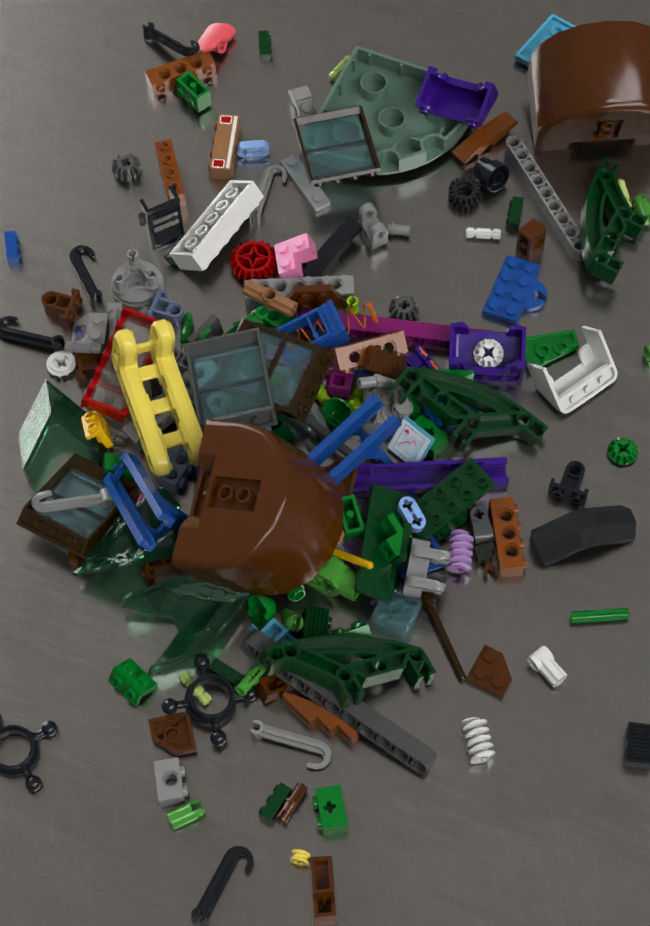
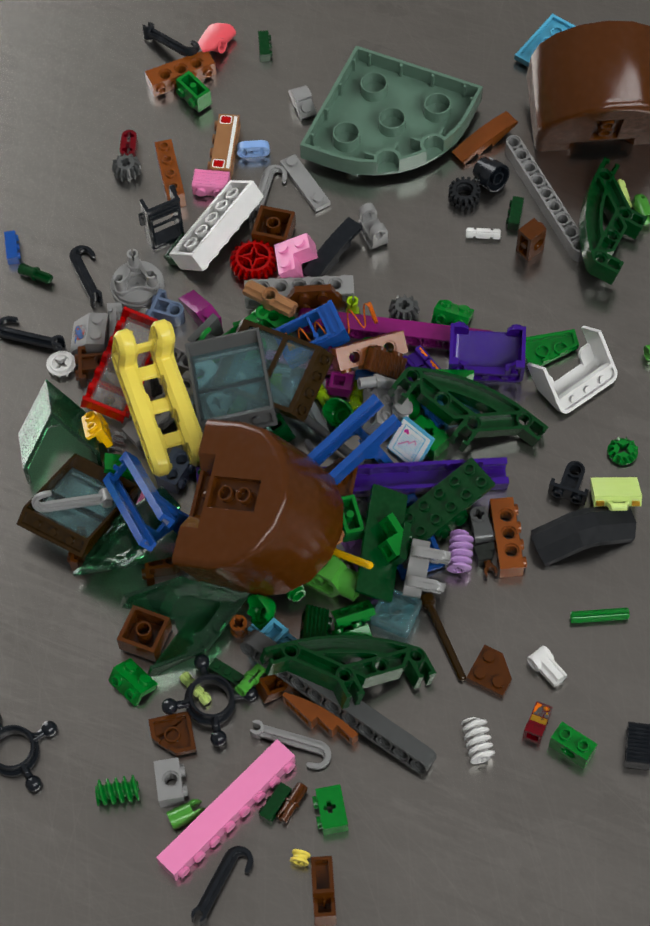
(35, 273): none -> dark green axle
(63, 306): reddish brown pin -> none
(82, 347): light grey axle -> none
(117, 790): none -> green piece
(132, 145): none -> dark red beam
(144, 633): none -> reddish brown brick
(186, 330): green piece -> none
(198, 307): none -> magenta slope
(209, 182): none -> bright pink brick
(226, 810): none -> bright pink brick
(240, 621): none -> dark orange bush
(273, 225): none -> reddish brown brick
(292, 619): bright green piece -> none
(335, 74): yellowish green axle -> none
(336, 145): clear light blue window -> none
(357, 612): none -> green bracket
(398, 229): light grey pin -> none
(411, 514): light blue beam -> none
(446, 313): none -> green bracket
(455, 98): dark purple windscreen -> none
(488, 361): white gear -> none
(515, 291): blue plate -> none
(537, 722): none -> dark red leg
(572, 745): none -> green brick
(615, 492): none -> yellowish green piece

